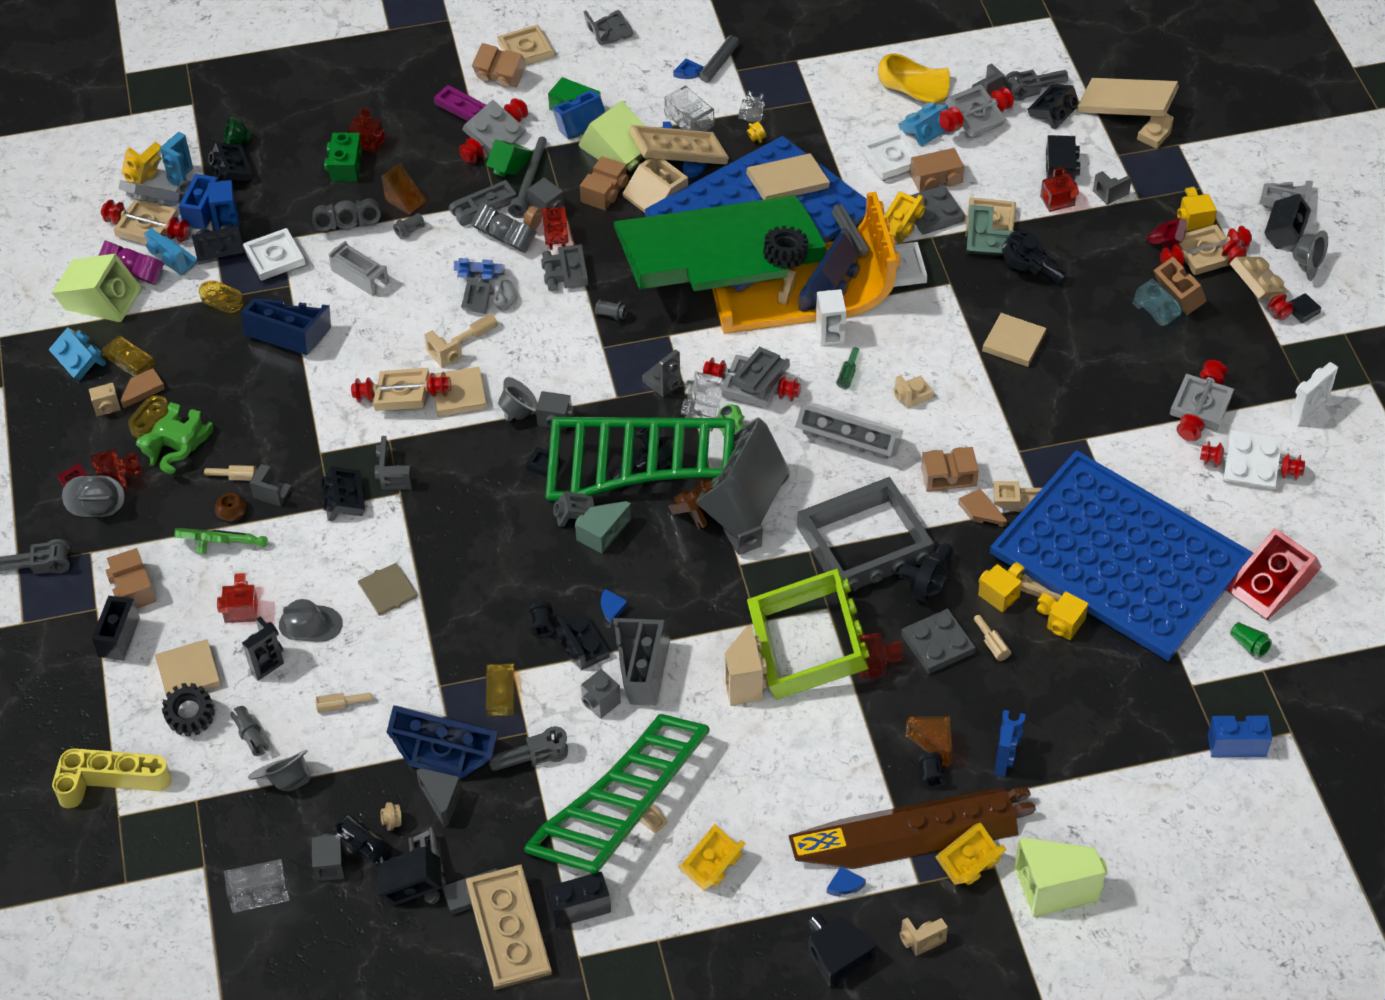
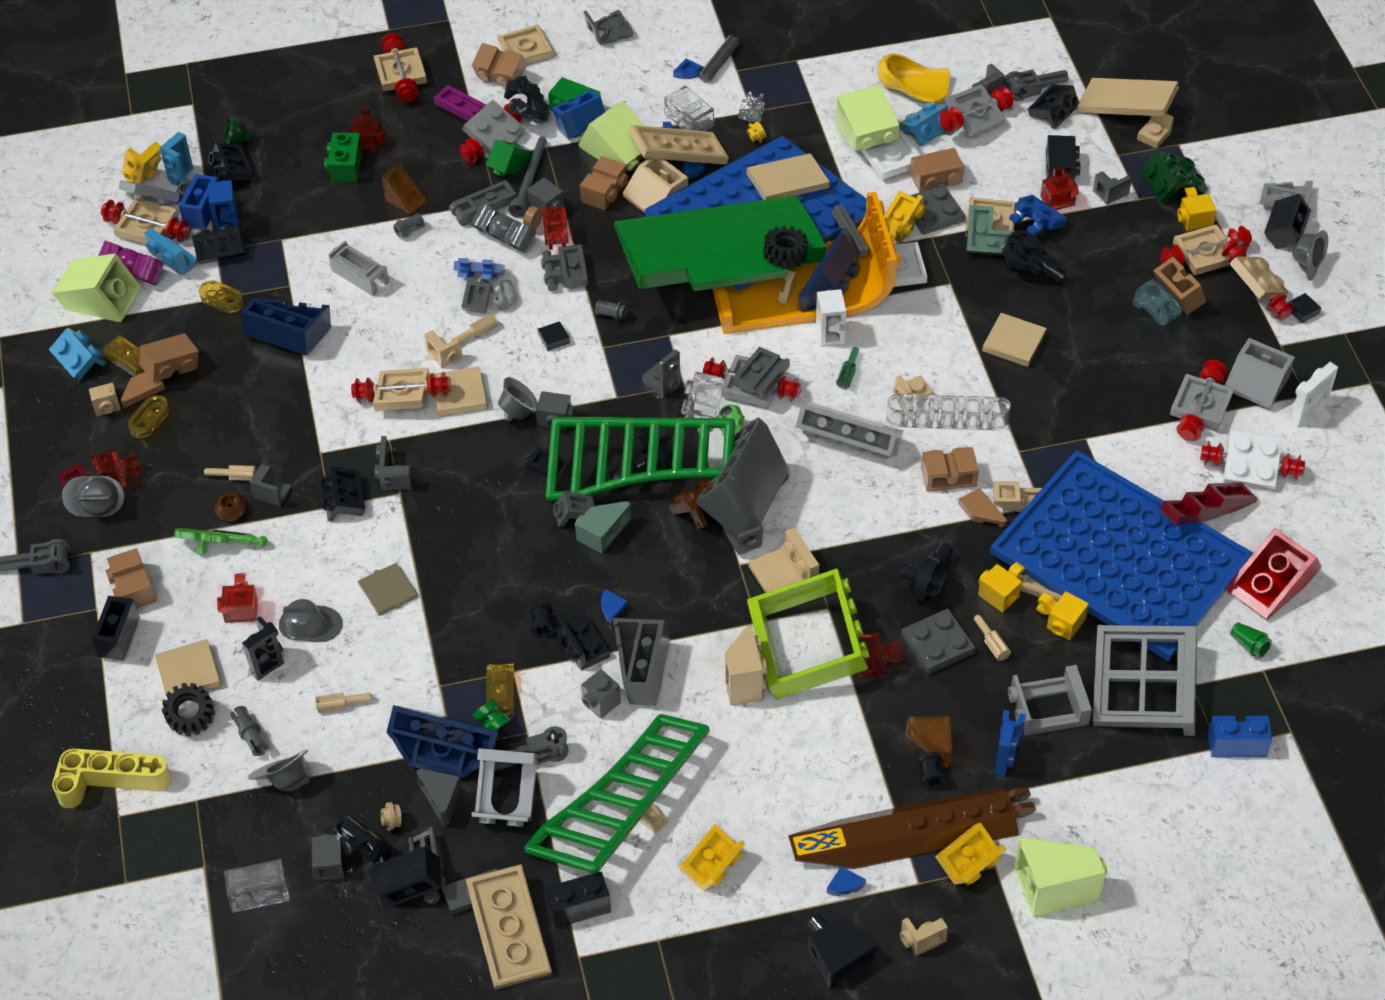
(168, 355): none -> medium nougat brick
(174, 434): bright green animal -> none
(274, 254): white plate -> none
(336, 220): dark grey piece -> none
(399, 68): none -> tan plate
(484, 807): none -> light grey panel
(491, 716): none -> green wheel
(536, 106): none -> black piece
(553, 335): none -> black tile
(786, 564): none -> tan bracket
(855, 502): dark grey window -> none
(866, 118): none -> yellowish green slope
(948, 412): none -> clear beam
(1040, 212): none -> blue plate
(1069, 684): none -> light grey panel
(1169, 233): dark red plate -> none
(1170, 172): none -> dark green bracket
(1184, 676): none -> light grey window
(1213, 502): none -> dark red slope
(1260, 373): none -> light grey slope

